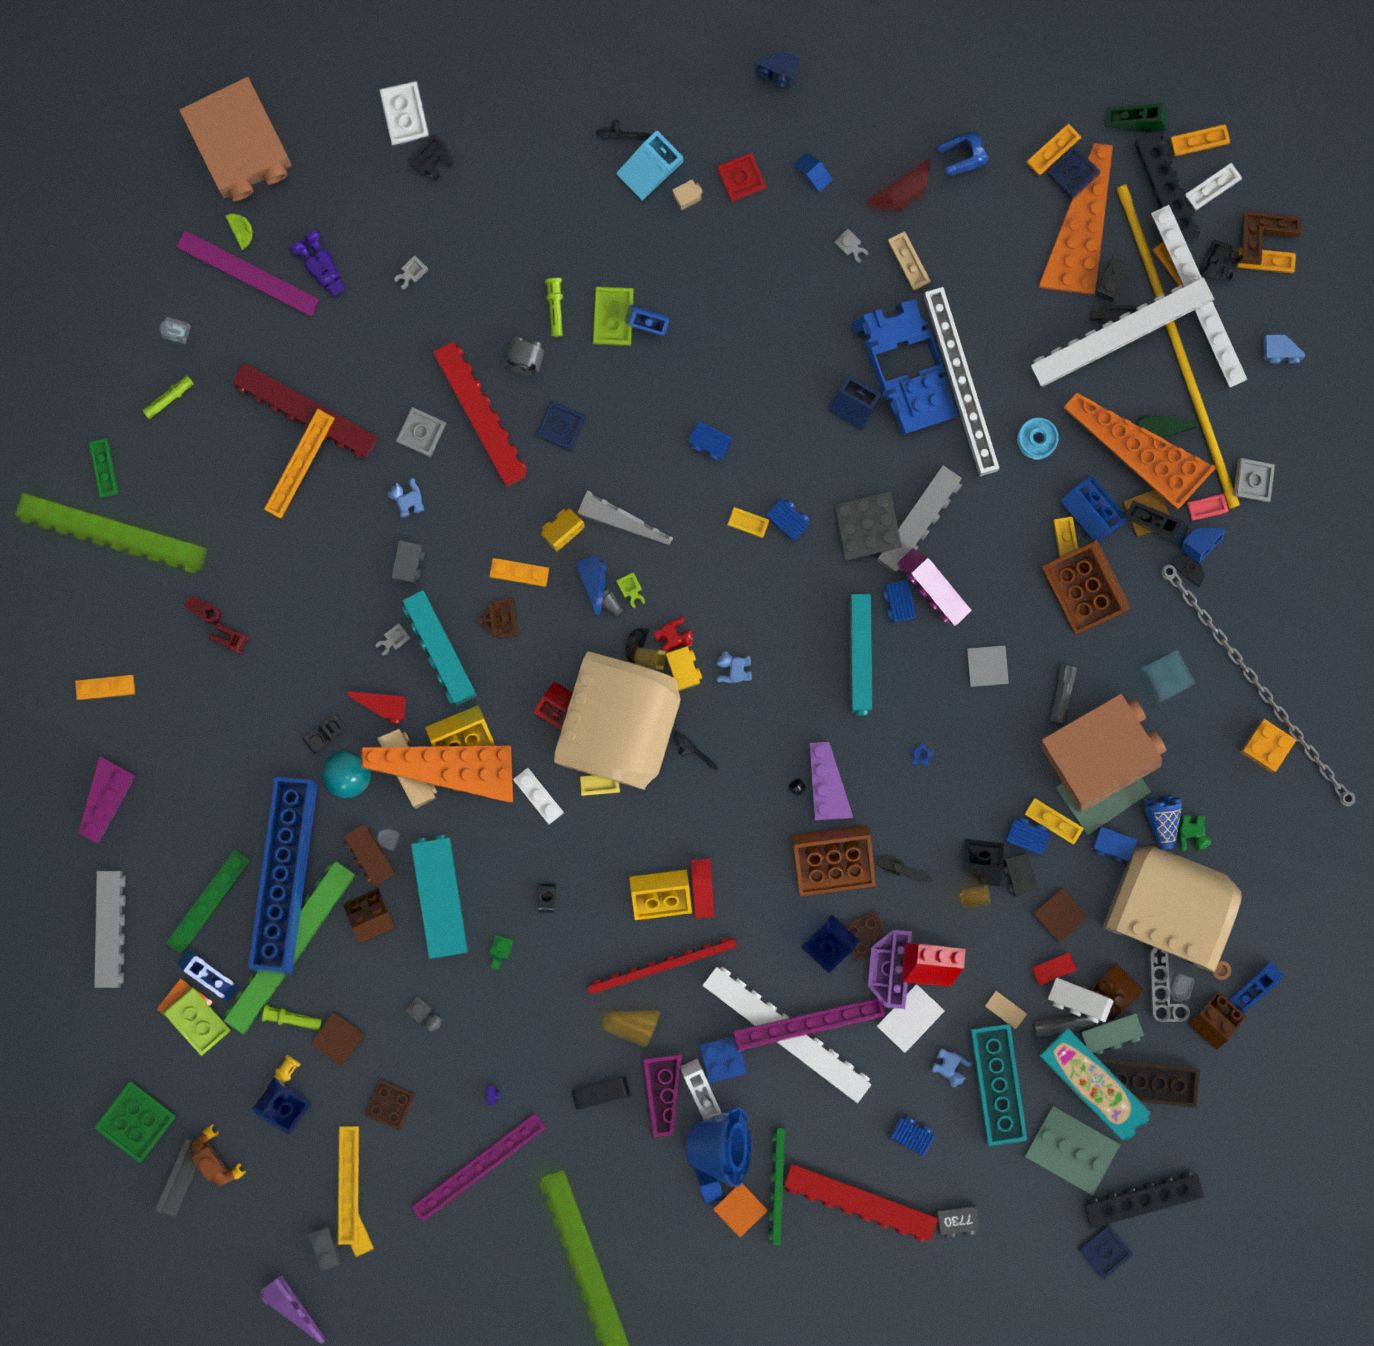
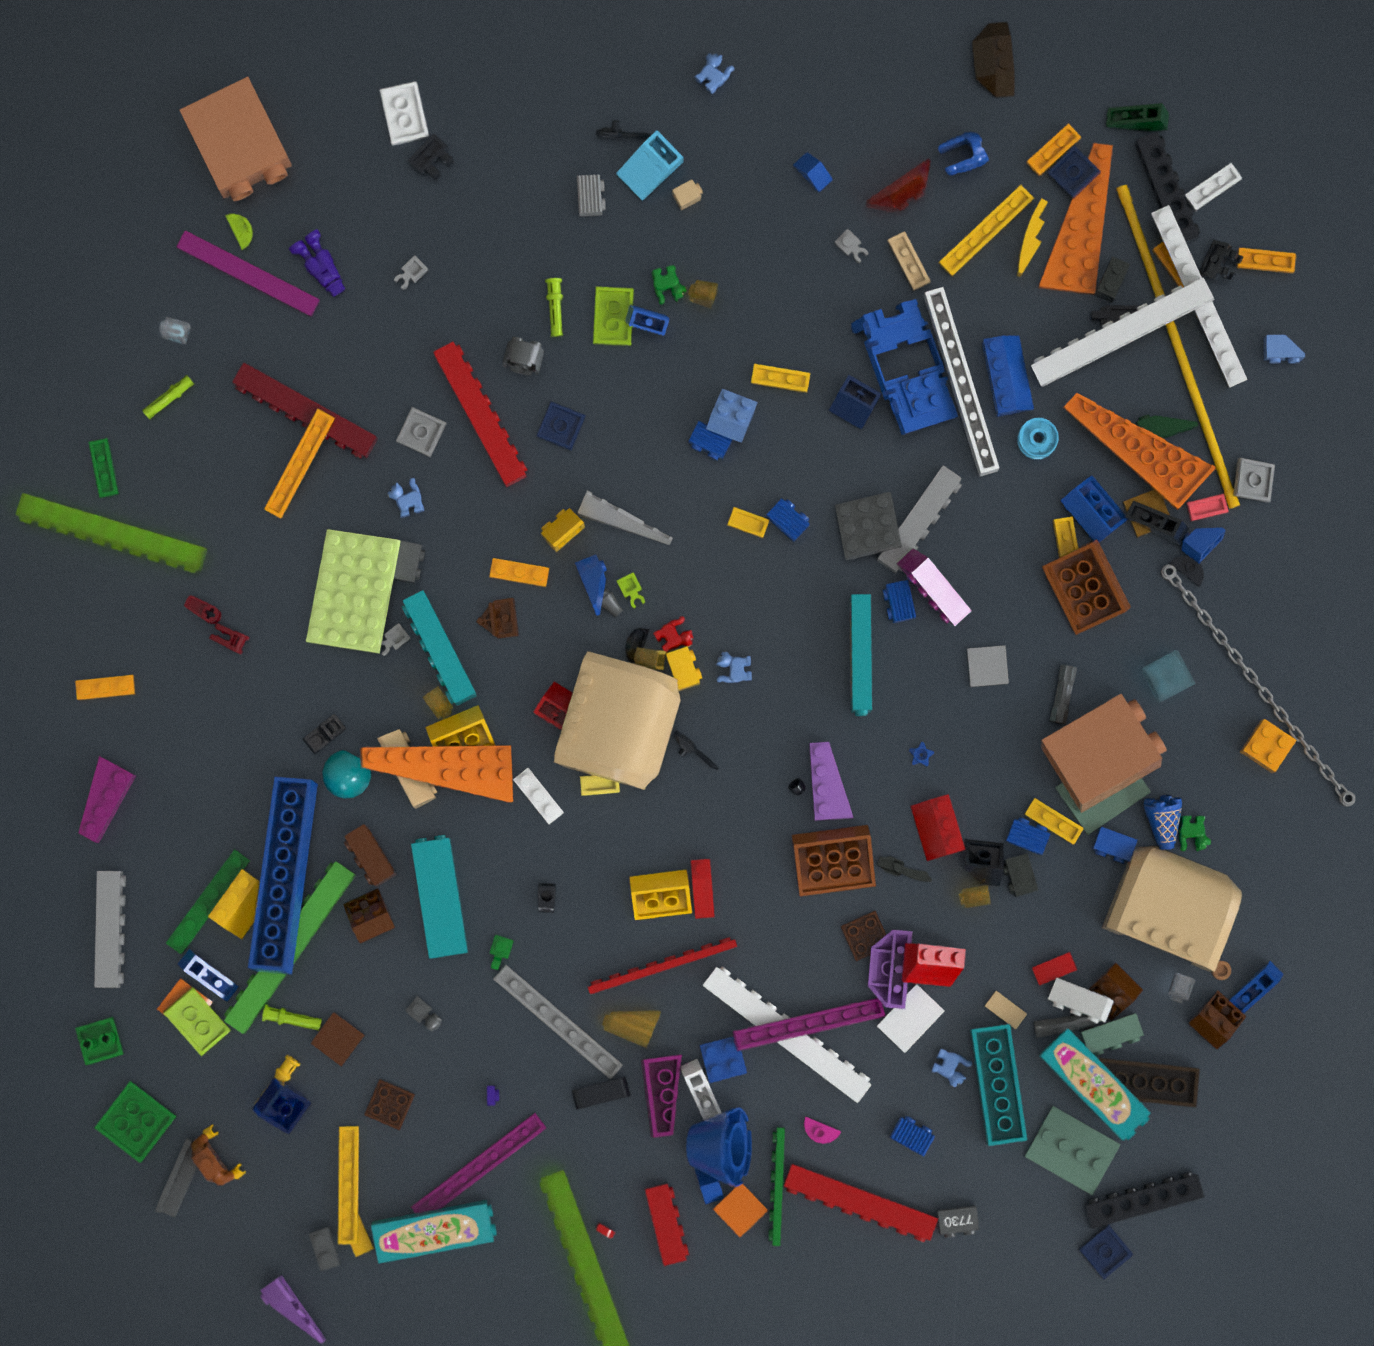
(99, 1041): none -> green plate
(238, 905): none -> yellow slope
(353, 591): none -> yellowish green plate
(386, 706): red slope -> none
(388, 839): clear tile -> none
(433, 1231): none -> brick
(438, 703): none -> clear yellow slope
(558, 1022): none -> light grey tile
(590, 195): none -> light grey brick
(606, 1231): none -> red tile
(666, 282): none -> green animal
(666, 1225): none -> red brick
(703, 293): none -> clear yellow slope
(711, 74): none -> medium blue animal
(731, 415): none -> medium blue brick
(741, 177): red tile -> none
(779, 68): dark blue slope -> none
(780, 378): none -> yellow plate
(820, 1132): none -> dark pink plate
(830, 943): clear blue brick -> none
(937, 827): none -> red slope
(986, 230): none -> yellow plate
(995, 60): none -> dark brown wedge
(1007, 375): none -> blue slope
(1030, 243): none -> yellow slope
(1060, 915): reddish brown tile -> none
(1154, 984): light grey beam -> none
(1199, 140): light orange plate -> none
(1258, 223): reddish brown plate -> none

